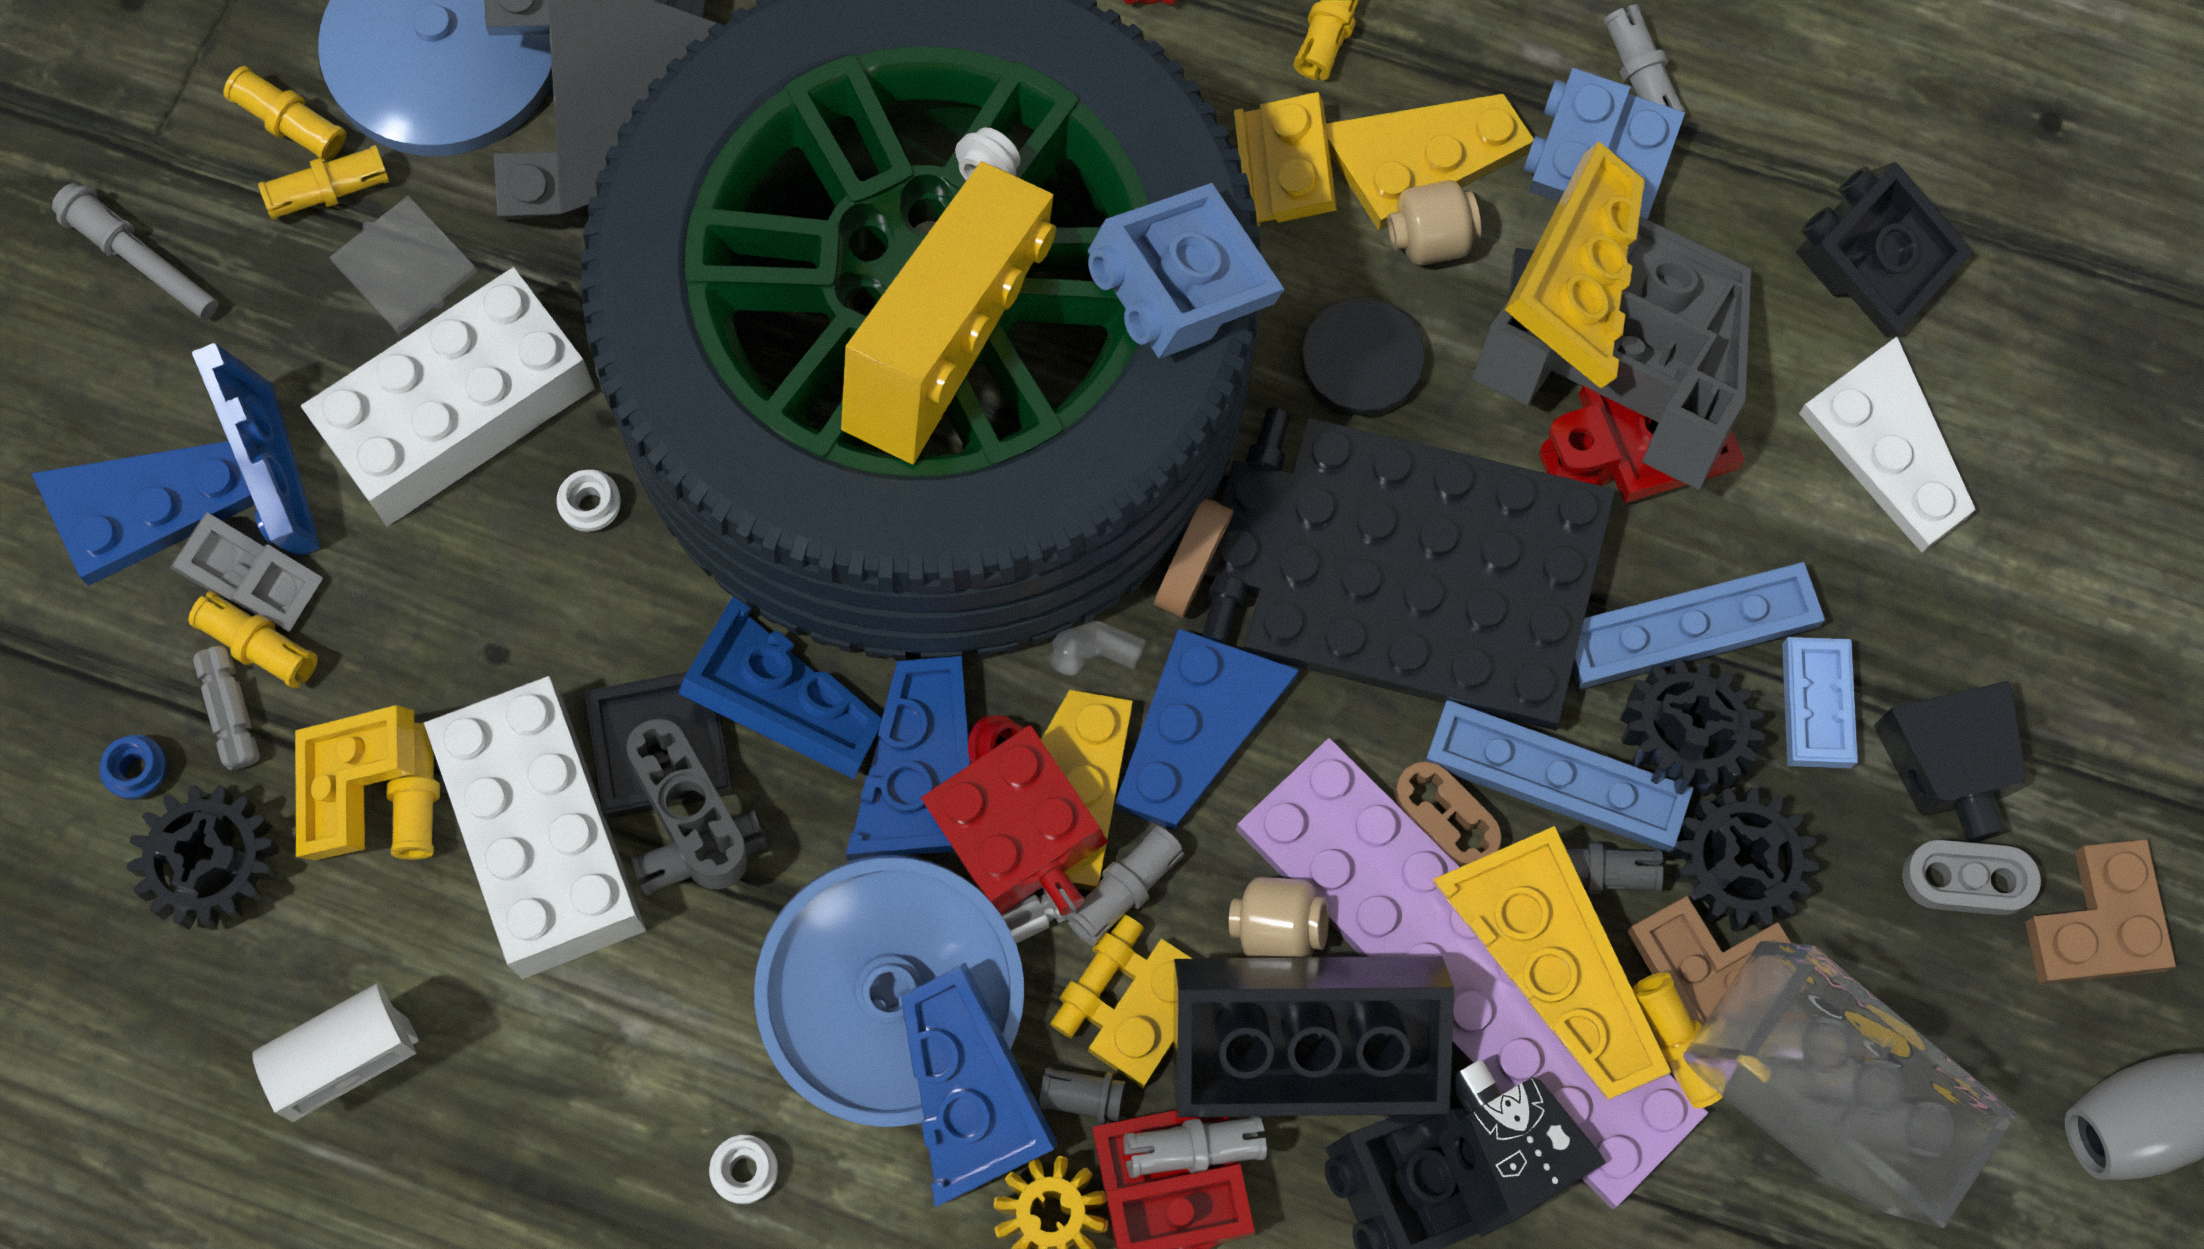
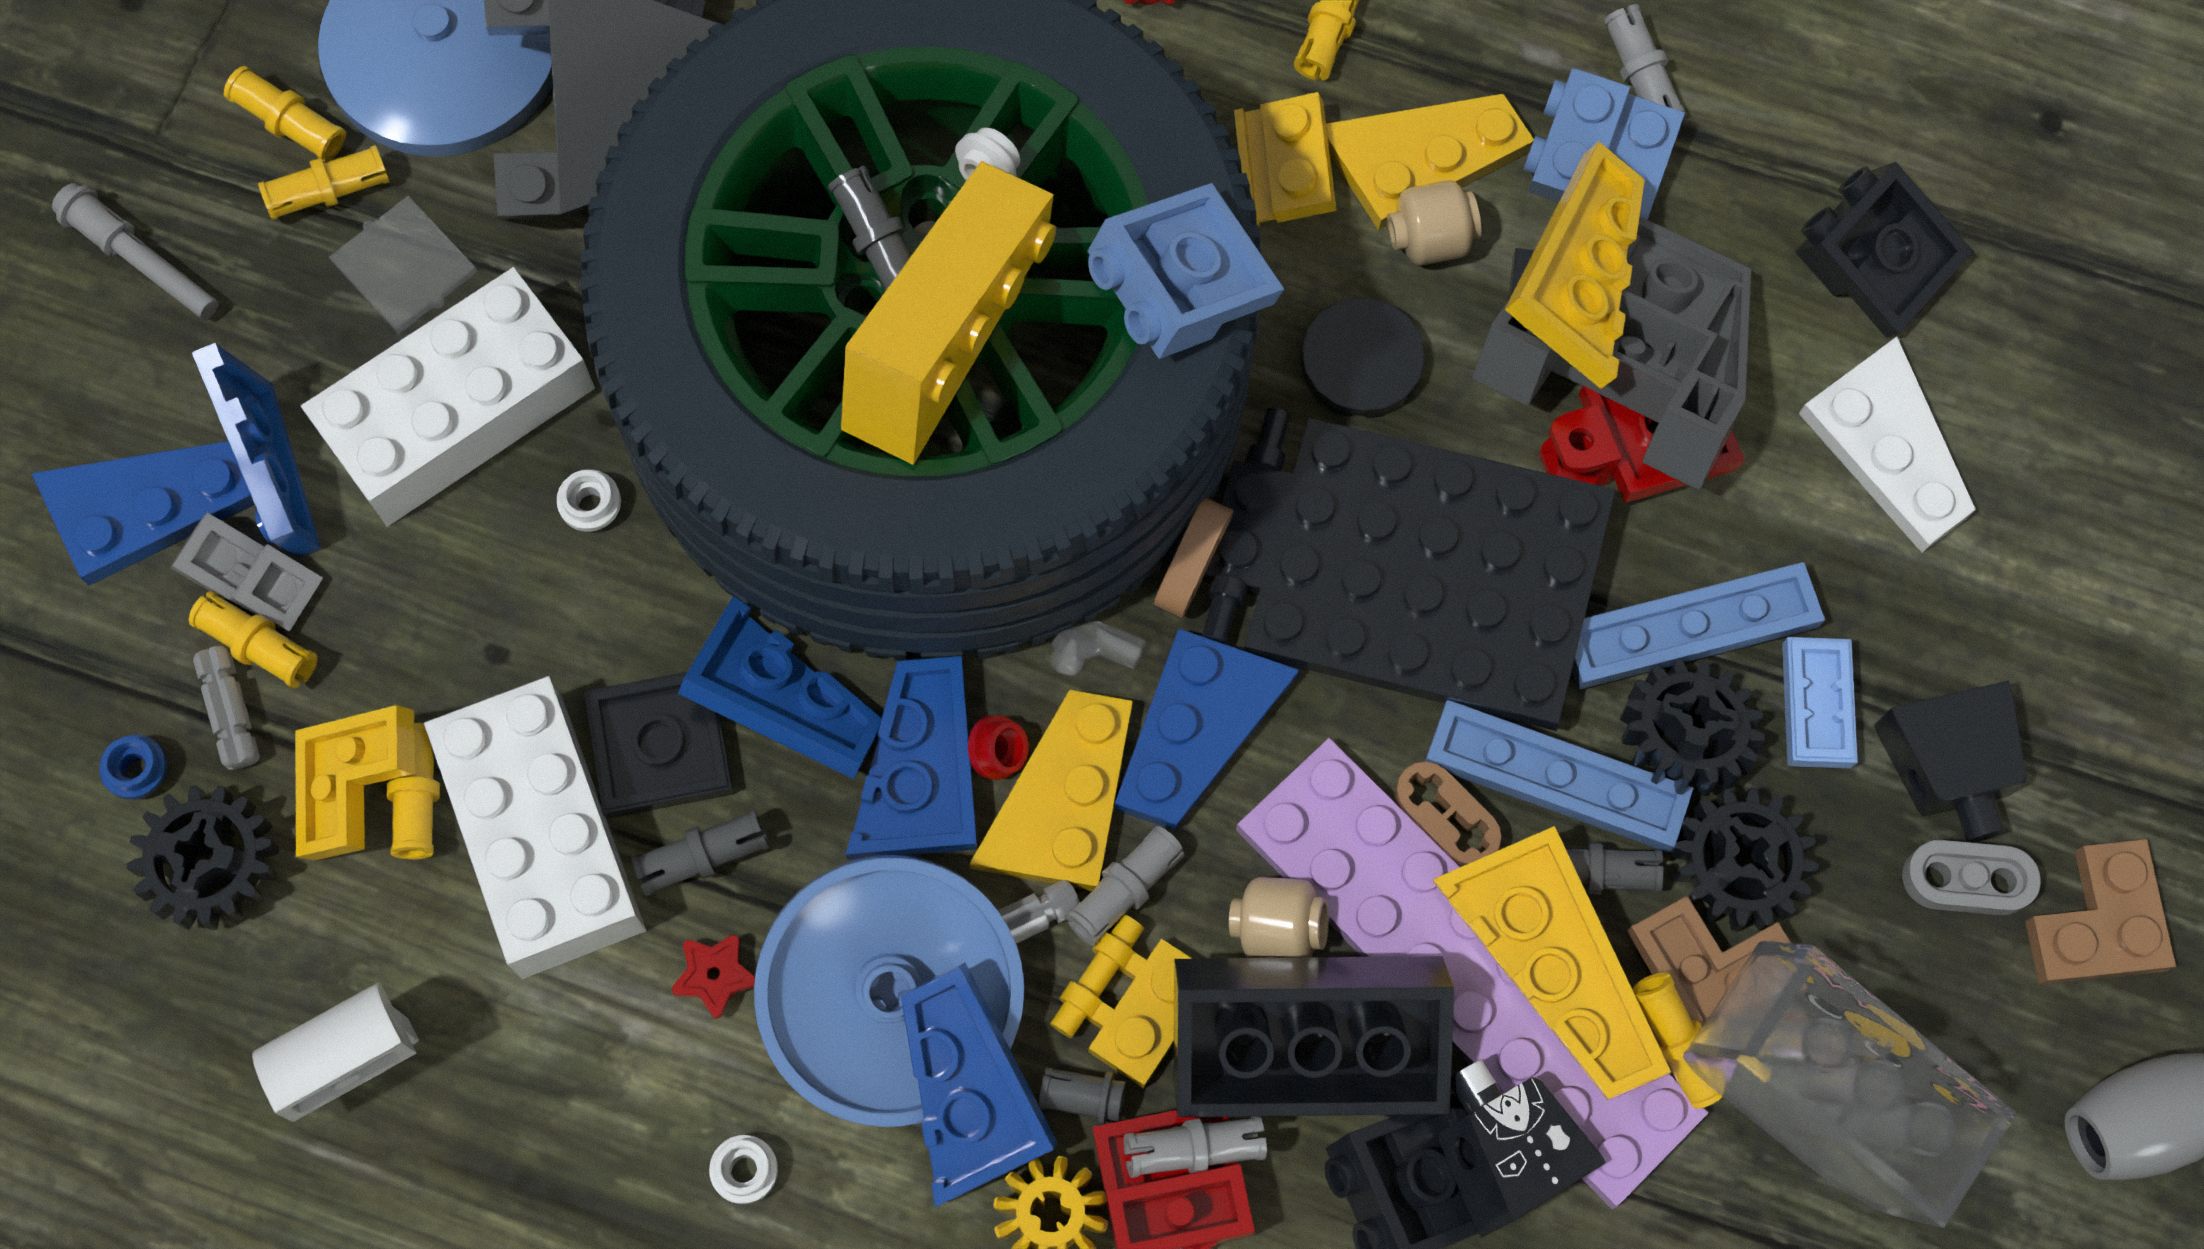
(686, 831): dark grey beam -> none
(716, 992): none -> red plate
(875, 229): none -> dark grey pin
(1016, 823): red plate -> none

